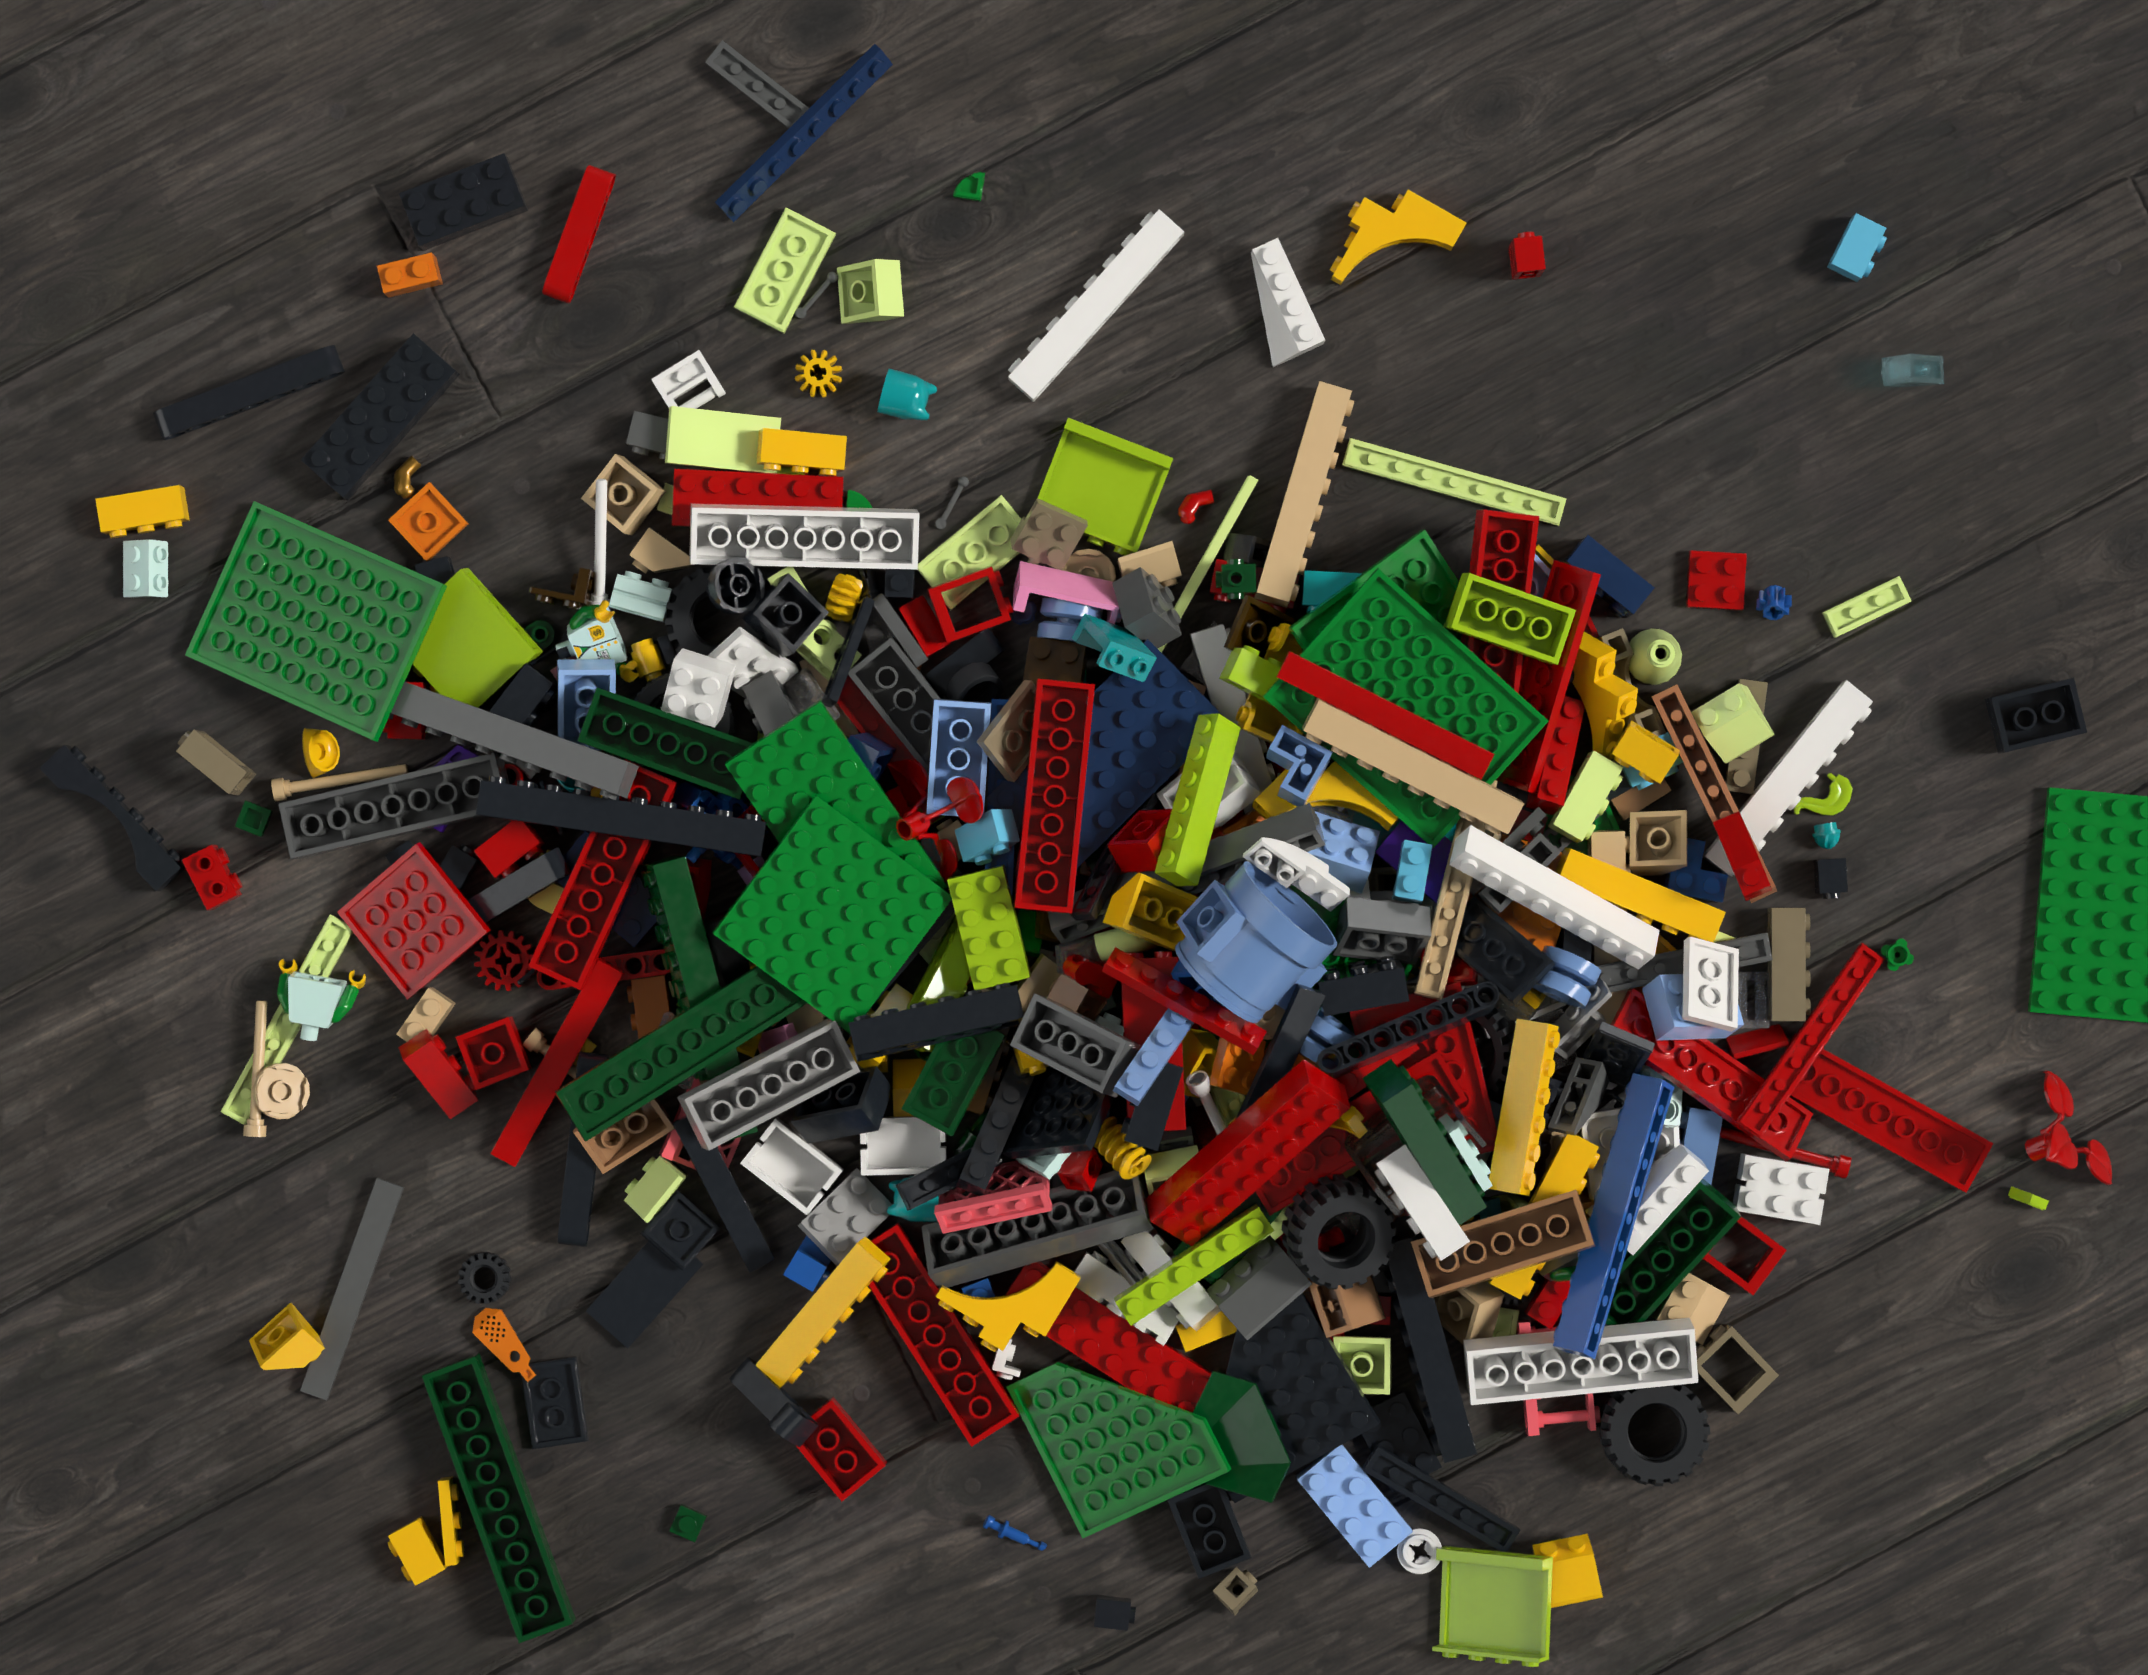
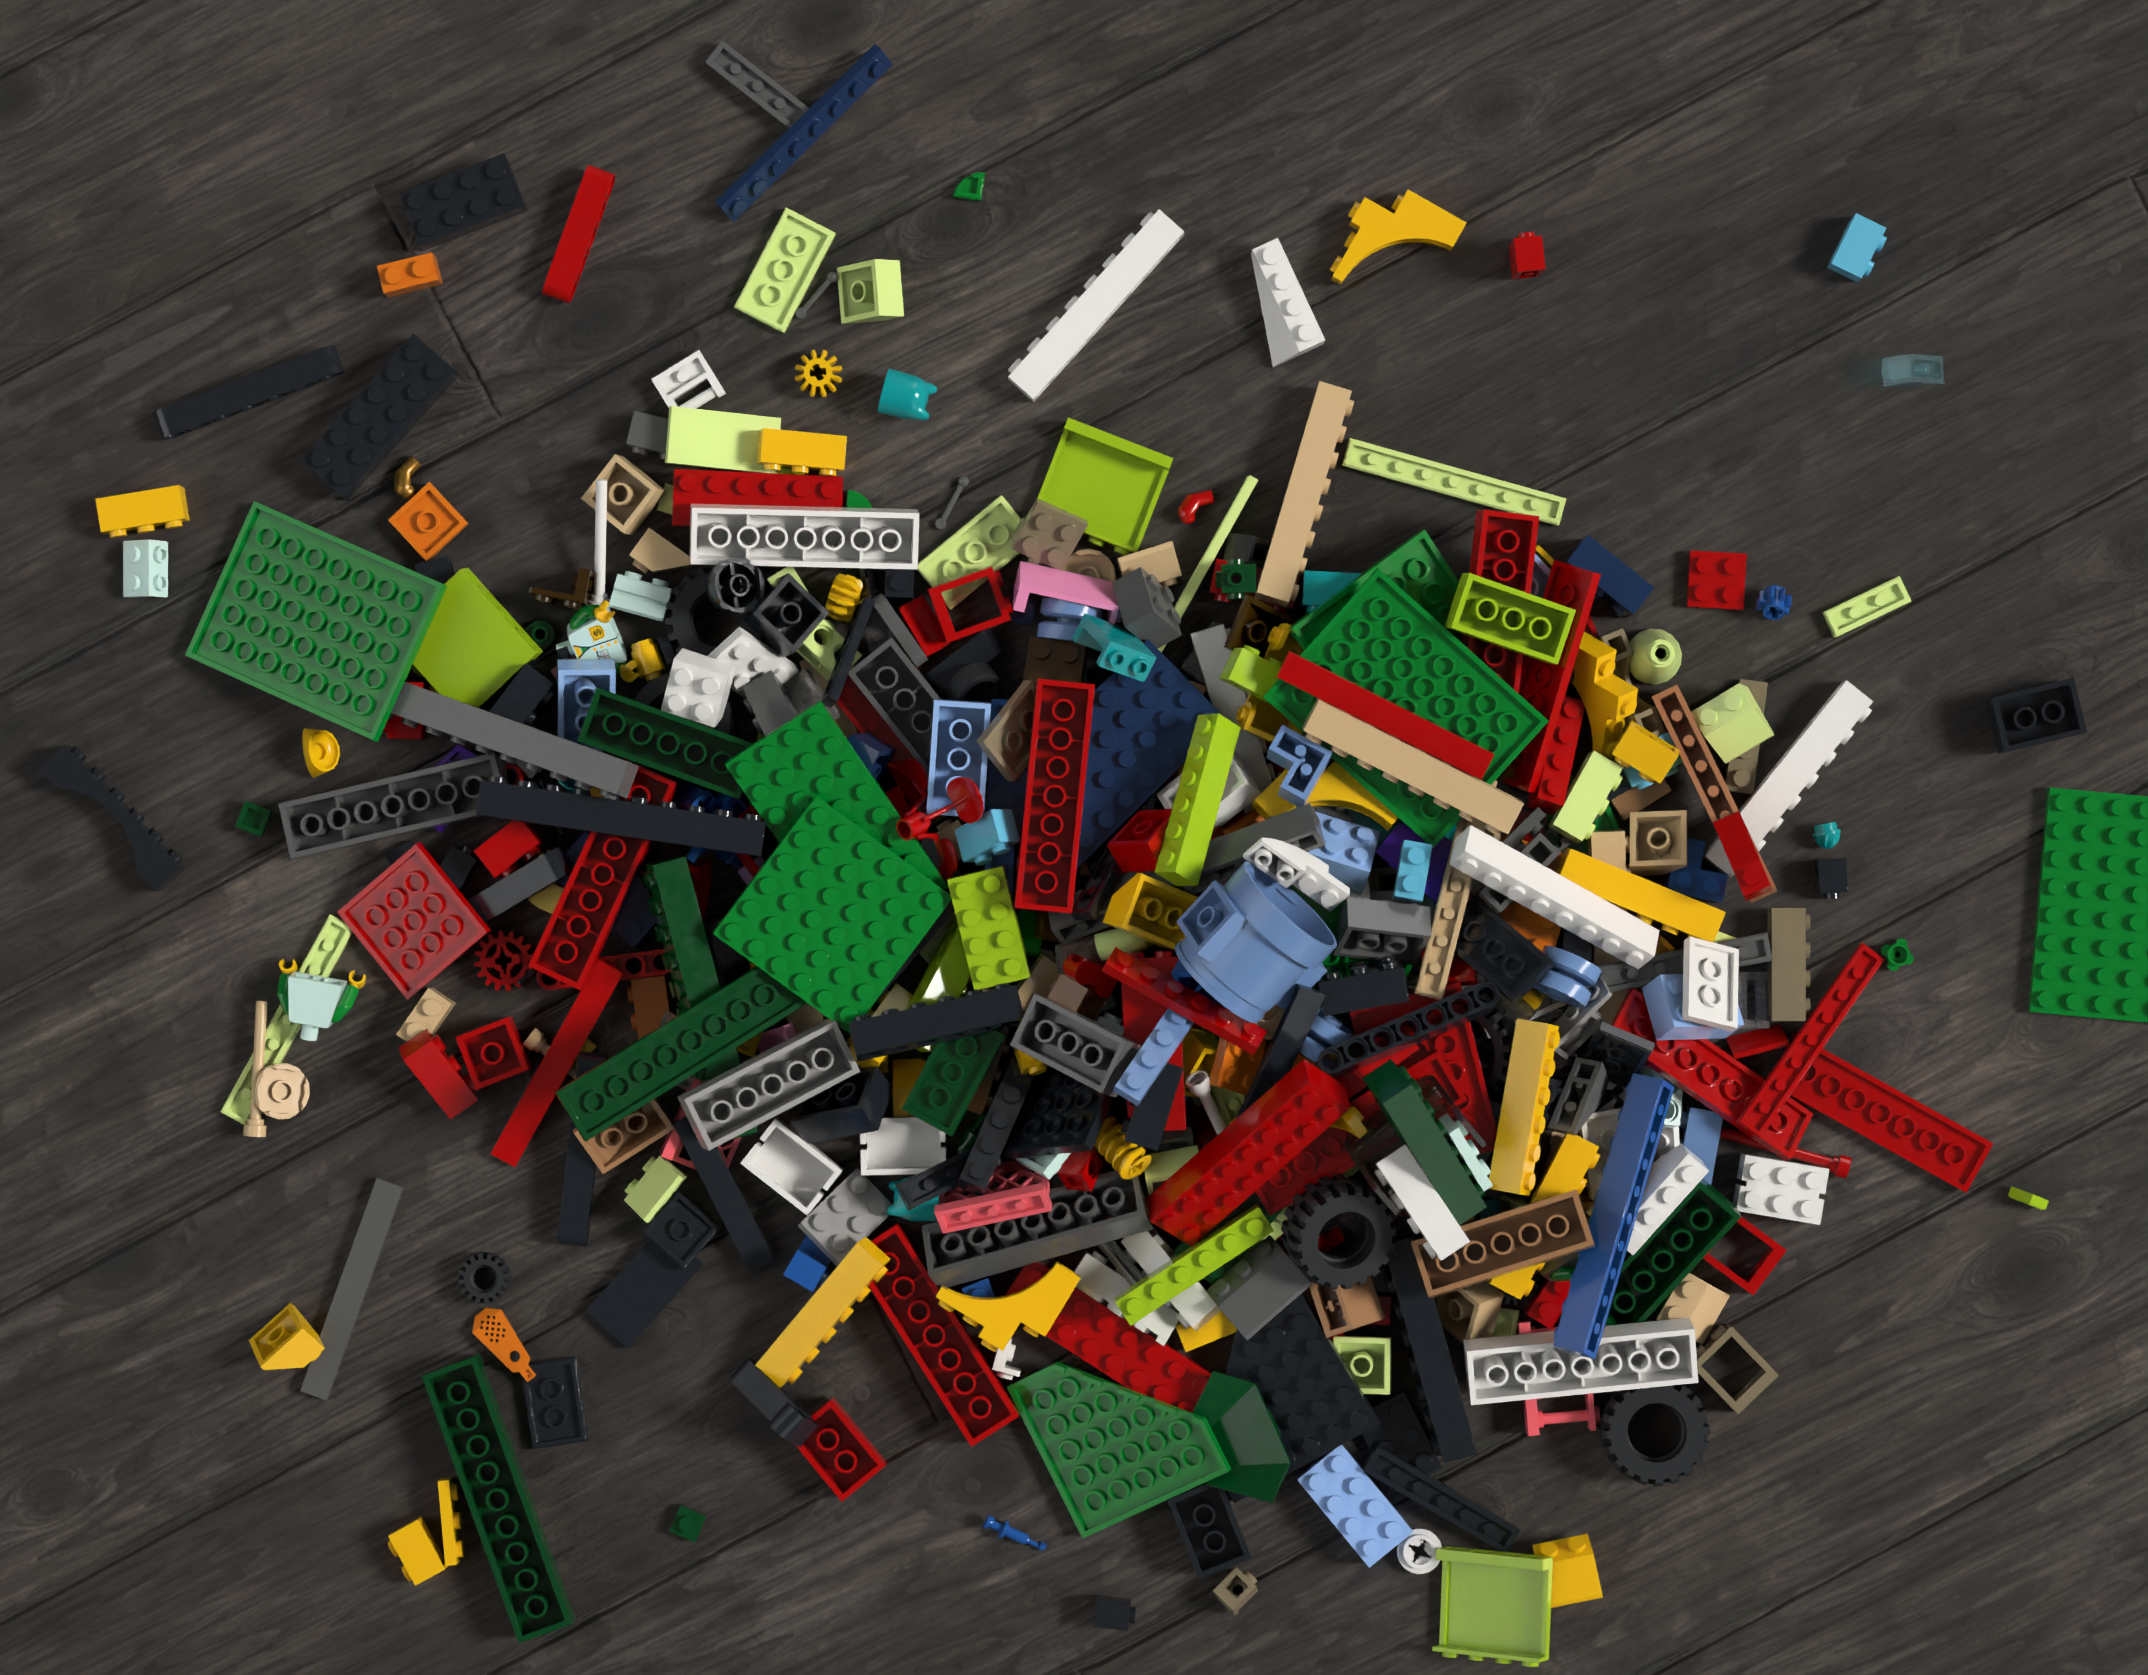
(212, 876): red brick -> none
(215, 761): dark tan window -> none
(284, 788): tan piece -> none
(1836, 801): lime piece -> none
(2057, 1144): red plant -> none

